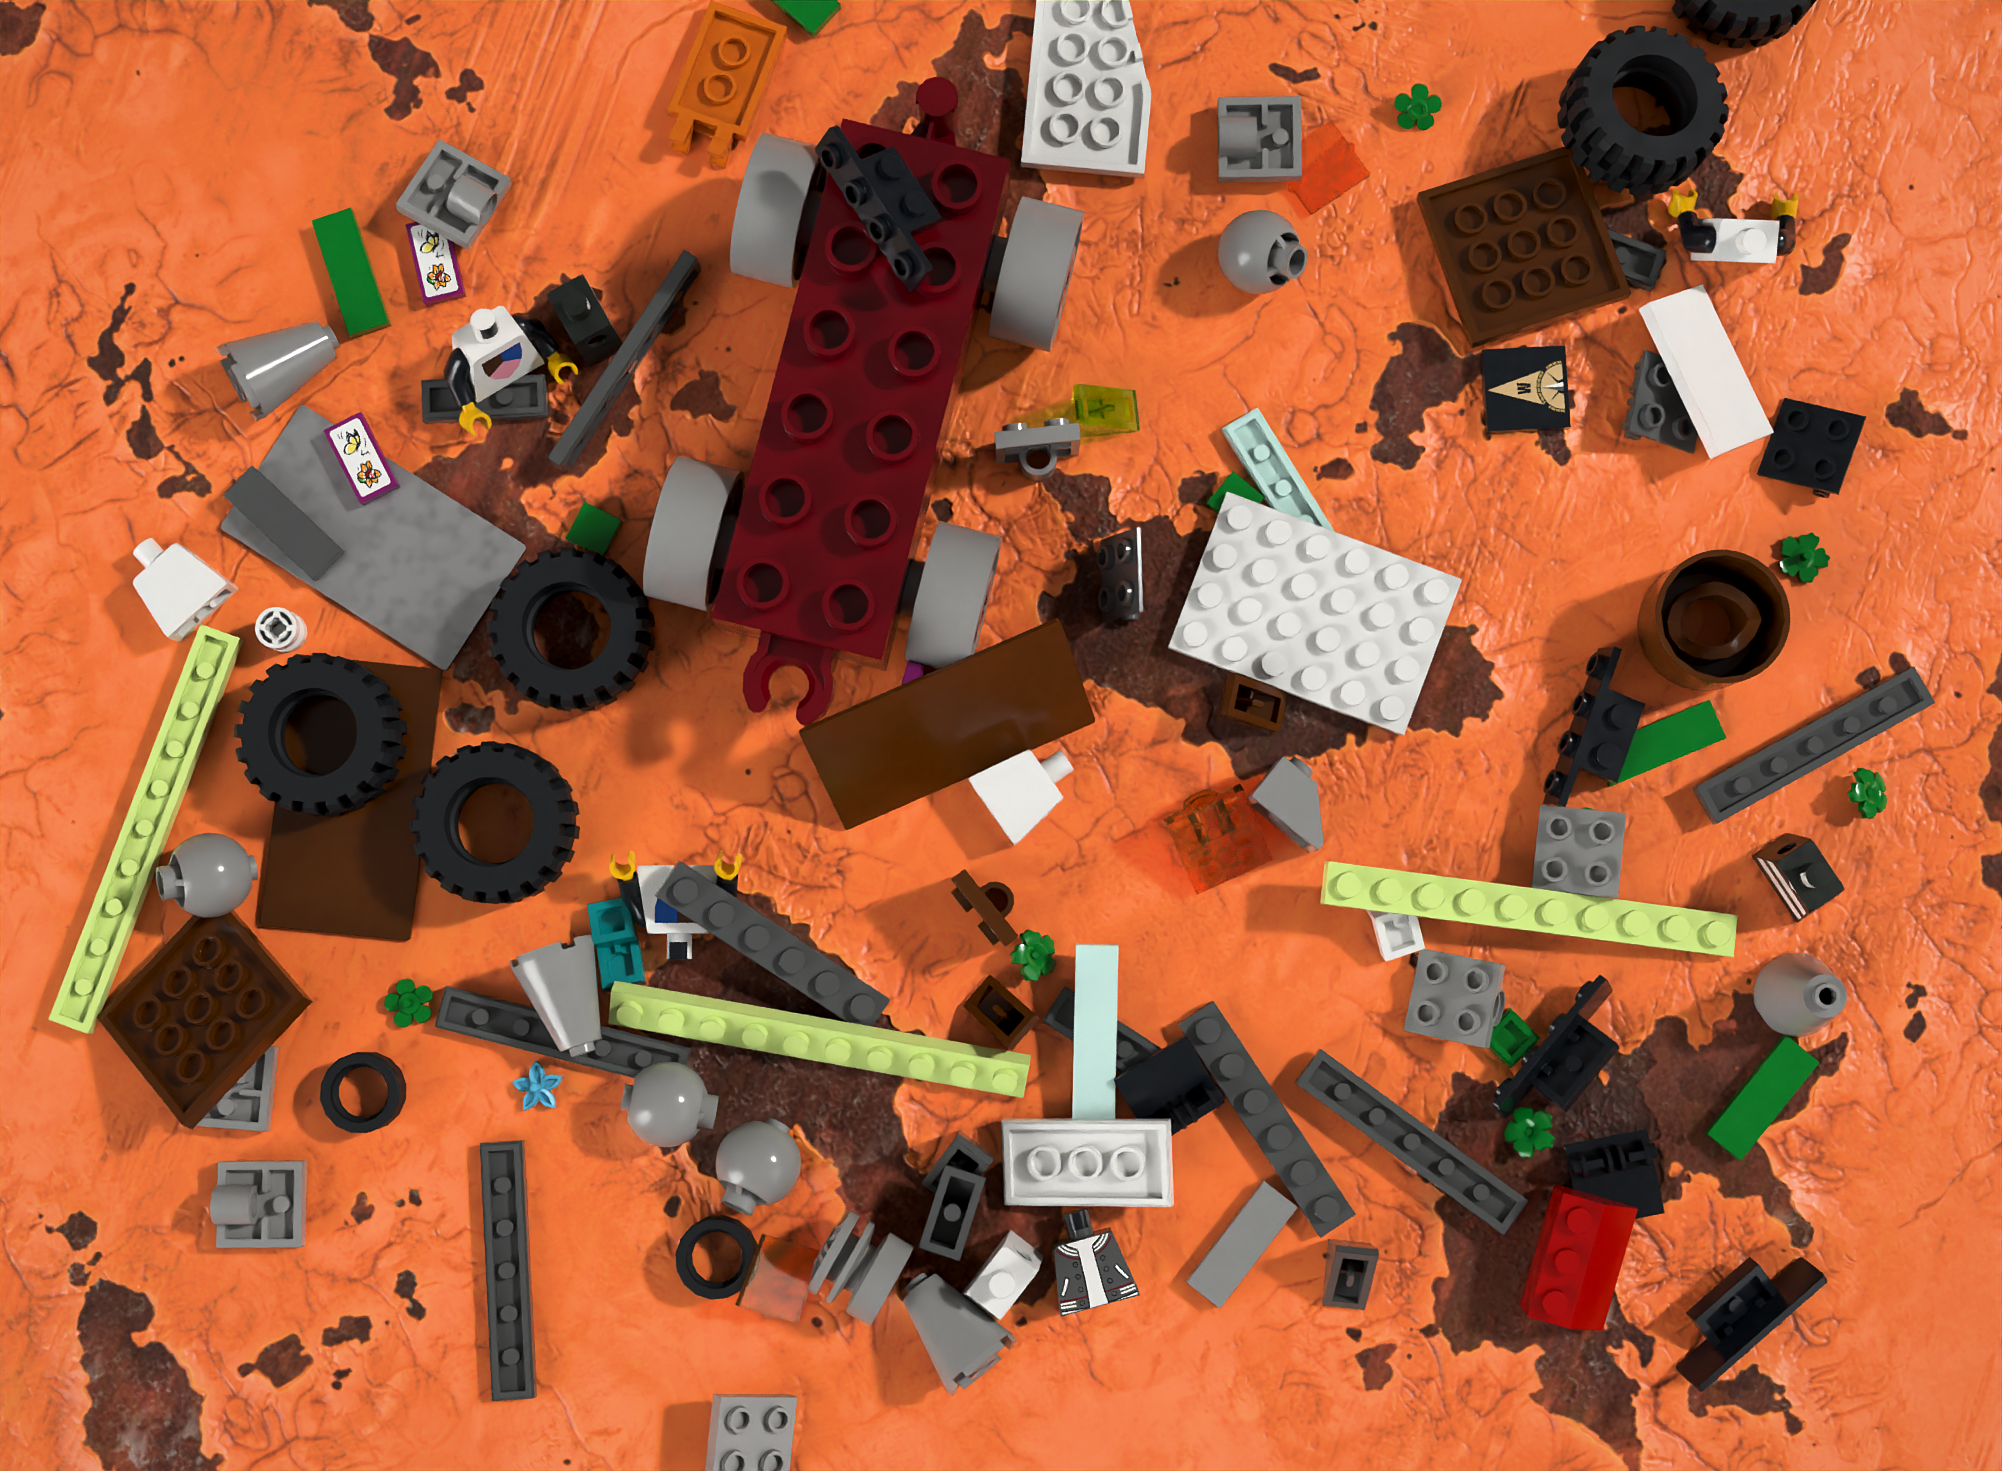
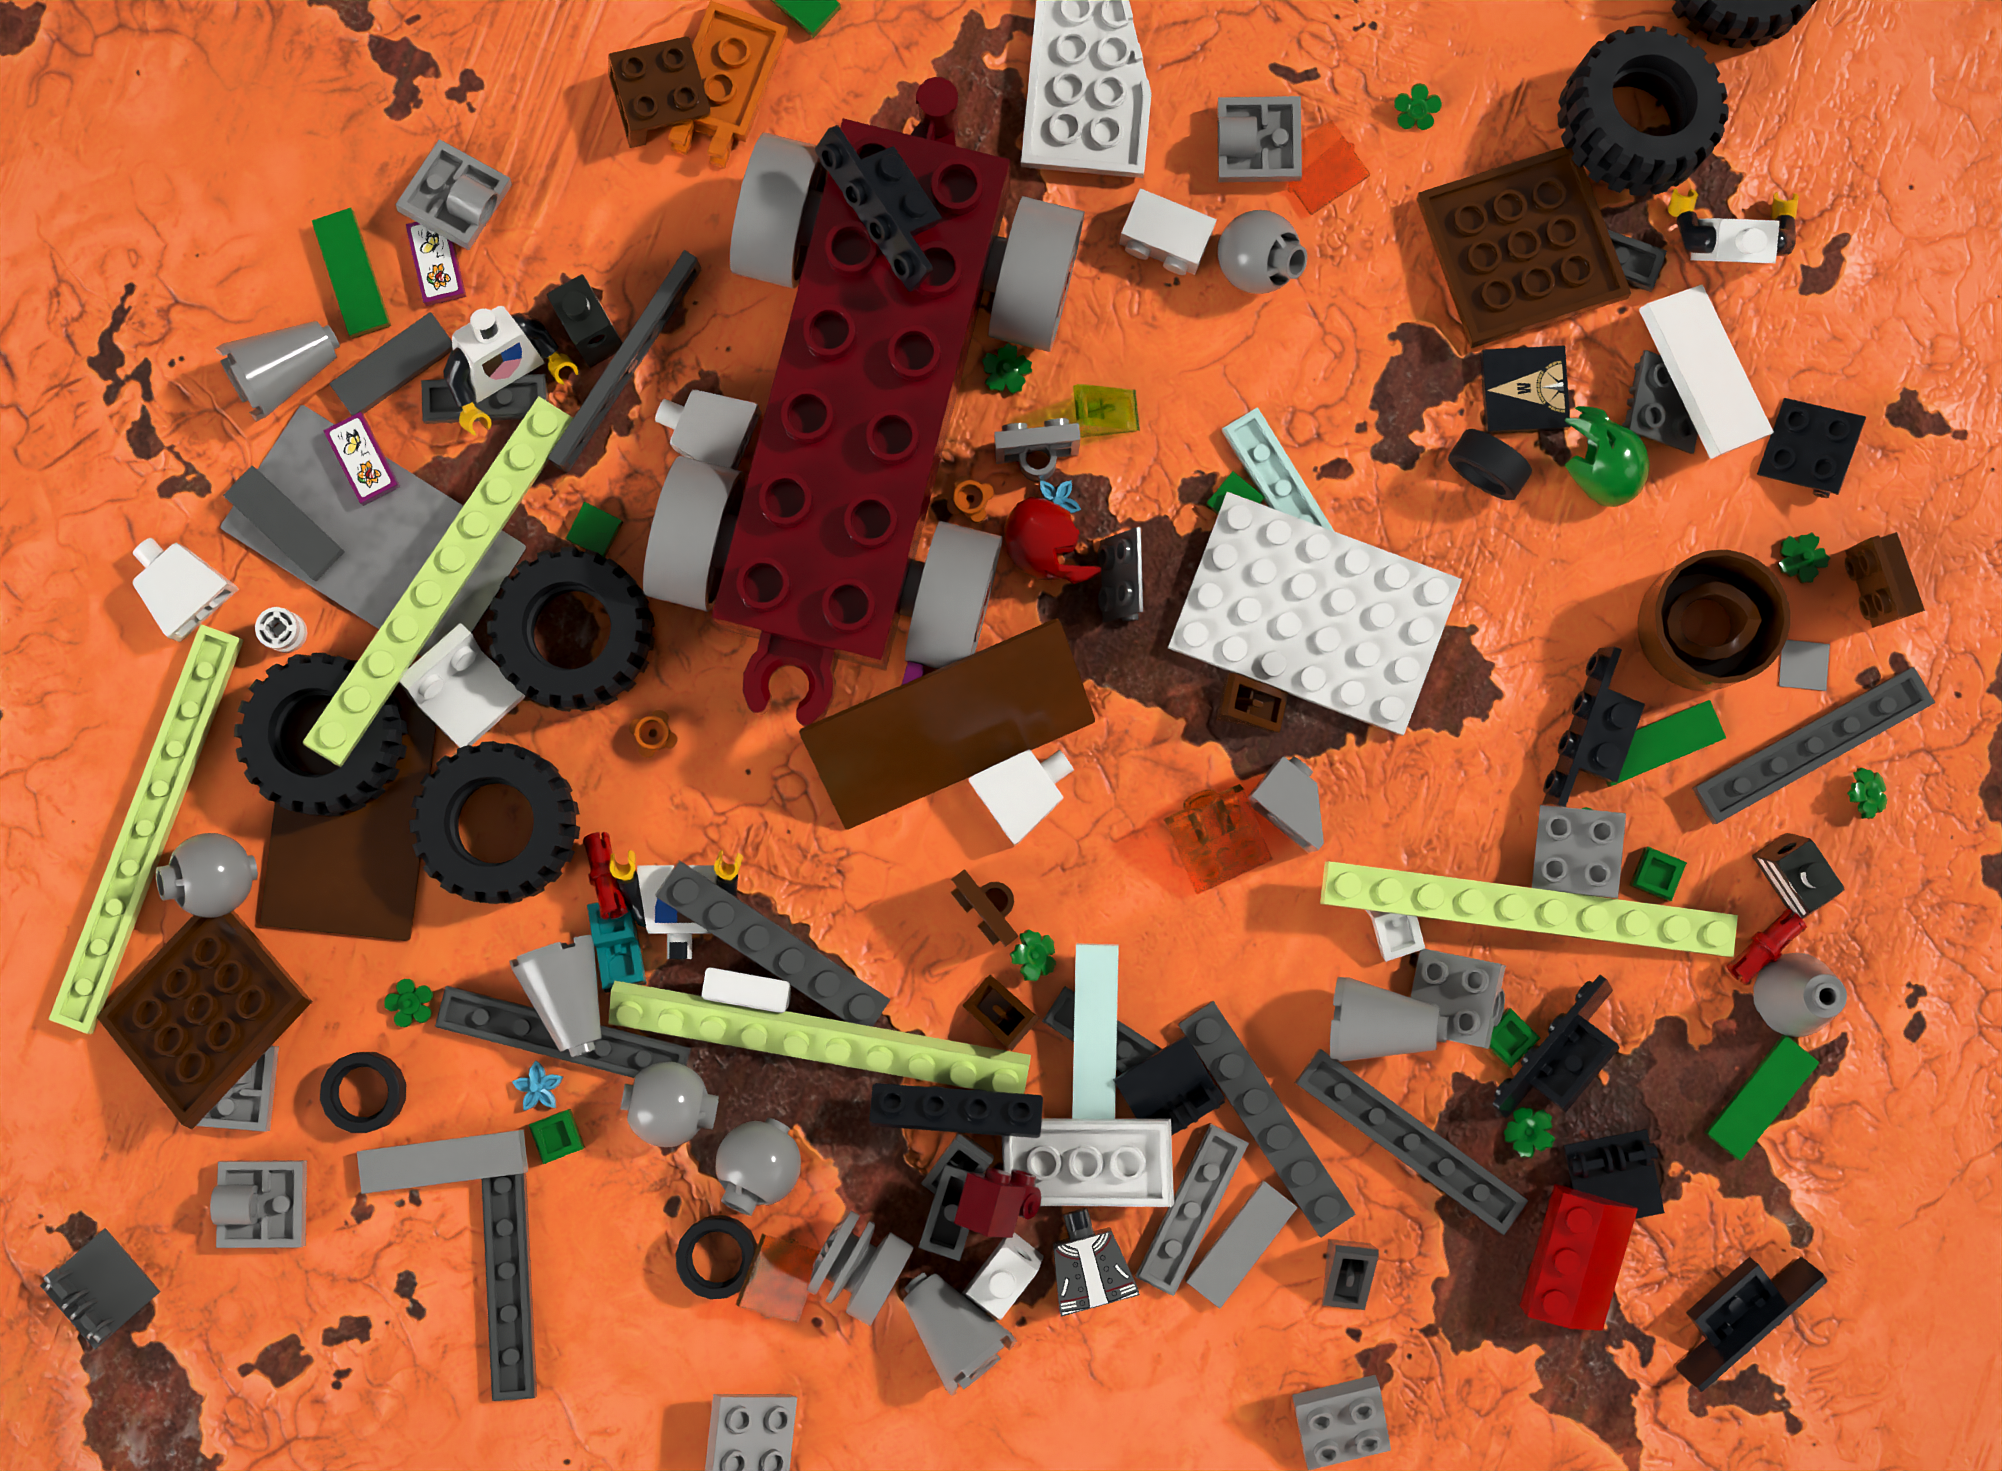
(99, 1288): none -> dark grey hinge
(393, 365): none -> dark grey tile
(437, 583): none -> yellowish green plate
(442, 1161): none -> light grey tile
(460, 688): none -> white bracket
(556, 1136): none -> green tile
(605, 884): none -> red pin
(642, 729): none -> orange plate
(656, 87): none -> reddish brown bracket
(710, 427): none -> white torso
(746, 990): none -> white slope
(956, 1110): none -> black bracket
(965, 488): none -> orange plate
(995, 1200): none -> dark red brick
(1006, 369): none -> green plant
(1036, 534): none -> red helmet
(1059, 495): none -> medium azure plant
(1166, 232): none -> white brick
(1192, 1209): none -> light grey tile
(1341, 1422): none -> light grey plate
(1381, 1023): none -> light grey cone
(1490, 464): none -> black tyre
(1614, 461): none -> green helmet
(1658, 874): none -> green tile
(1766, 946): none -> red pin
(1804, 665): none -> light grey sticker
(1883, 580): none -> reddish brown bracket

